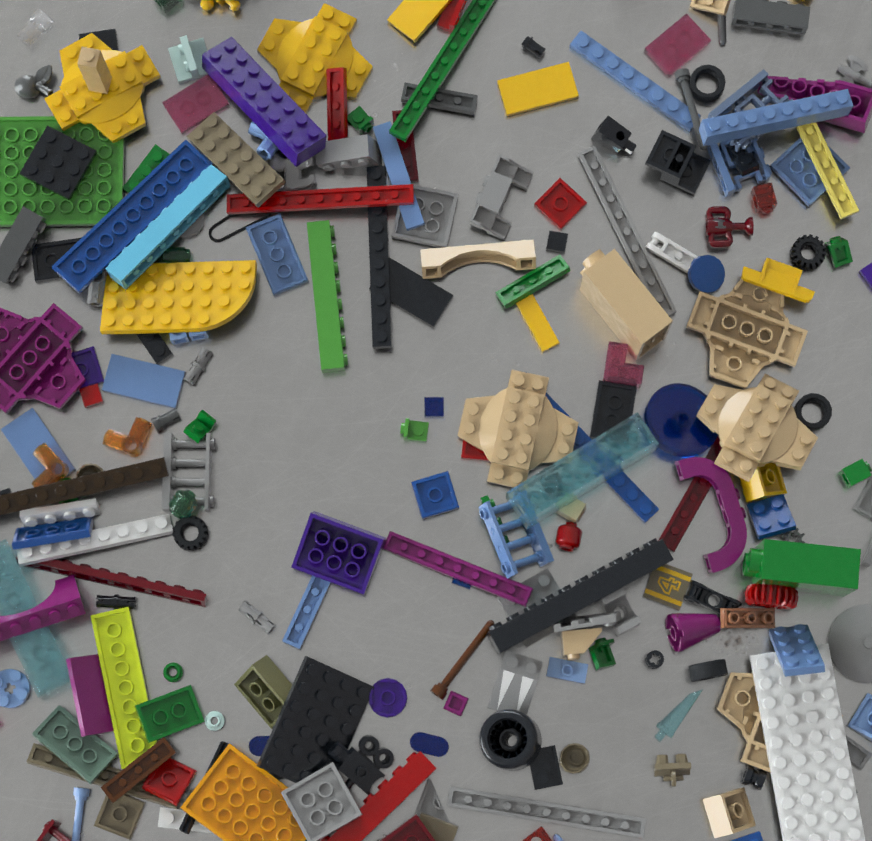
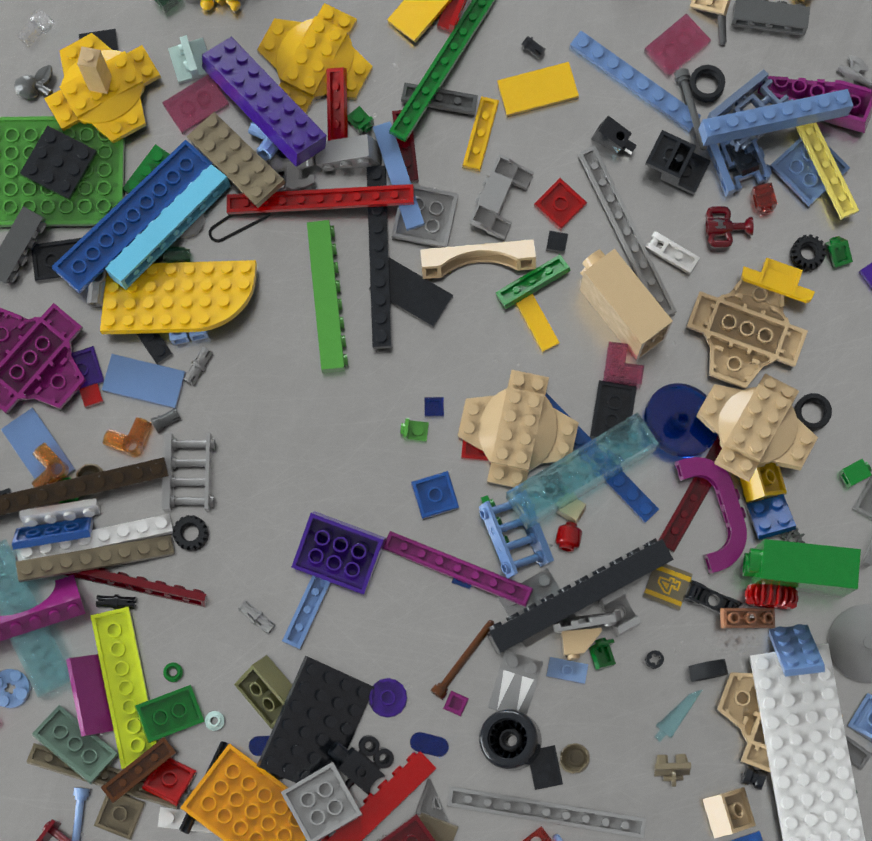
(94, 558): none -> dark tan plate
(183, 504): clear green head -> none
(200, 426): green bracket -> none
(277, 254): medium blue tile -> none
(480, 133): none -> yellow tile
(690, 629): magenta cone -> none
(706, 273): blue tile -> none

